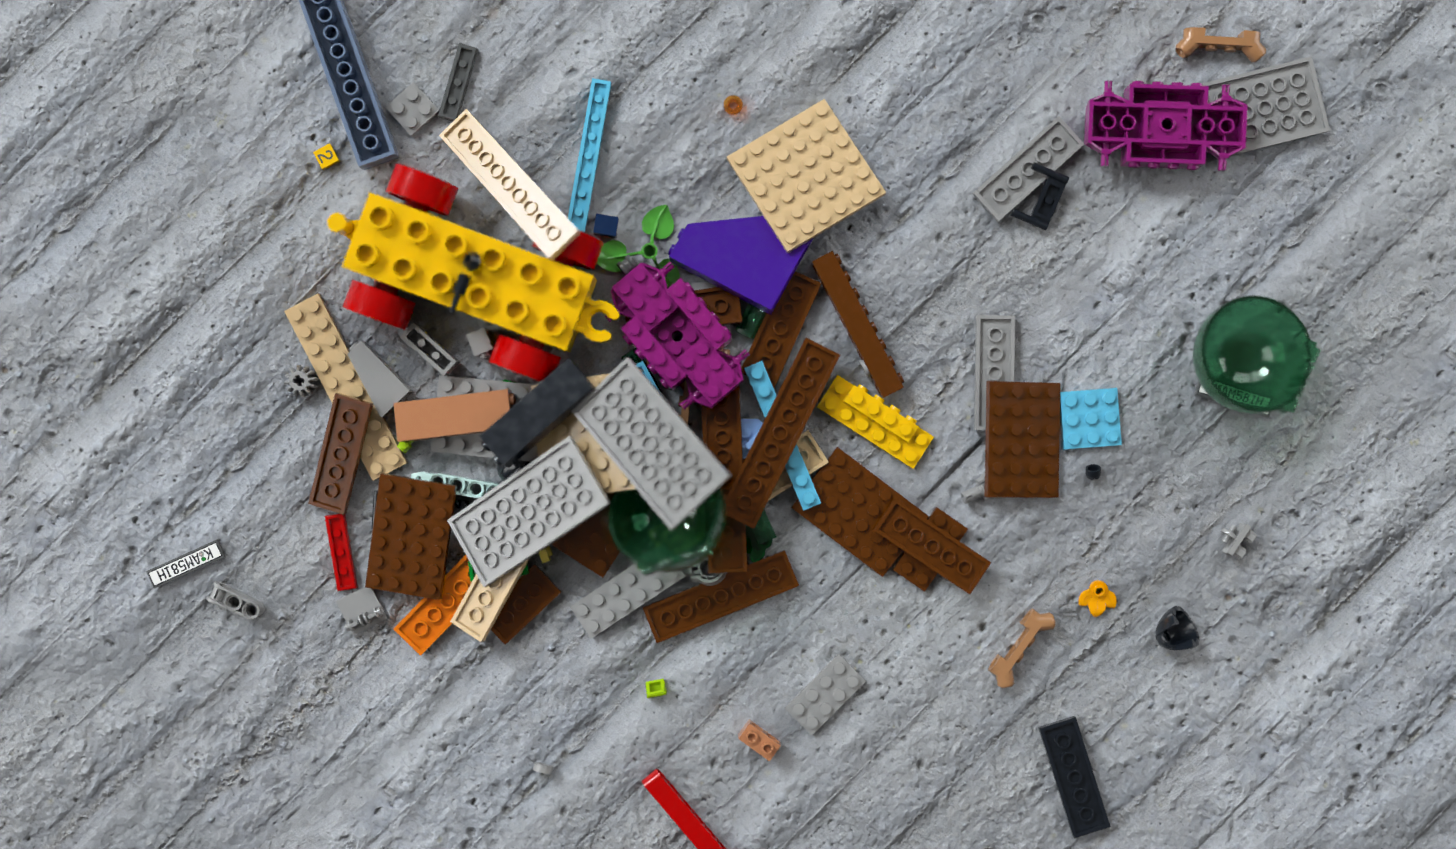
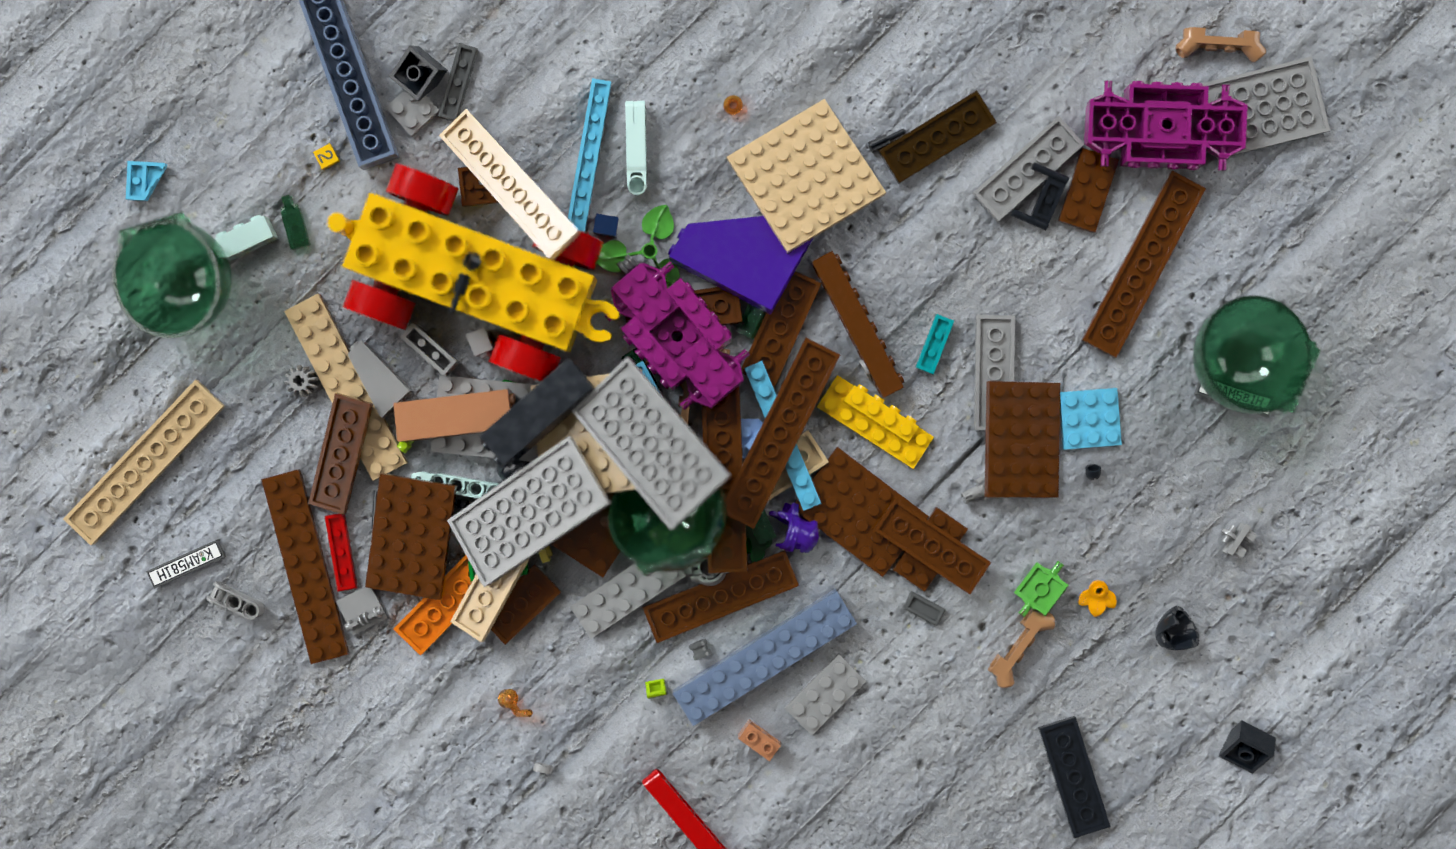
(142, 179): none -> medium azure wing
(144, 462): none -> tan plate
(171, 276): none -> clear green windscreen
(247, 237): none -> light aqua brick
(294, 224): none -> clear green hinge
(305, 566): none -> reddish brown plate
(417, 72): none -> black slope
(471, 191): none -> reddish brown plate
(511, 702): none -> clear orange plate
(636, 147): none -> light aqua piece
(700, 649): none -> dark grey wheel
(764, 657): none -> sand blue brick
(800, 533): none -> dark purple piece
(884, 140): none -> black axle
(924, 608): none -> dark grey tile
(934, 344): none -> teal plate
(937, 137): none -> dark brown plate
(1041, 589): none -> bright green plate
(1087, 191): none -> reddish brown plate
(1143, 264): none -> reddish brown plate
(1248, 747): none -> black slope

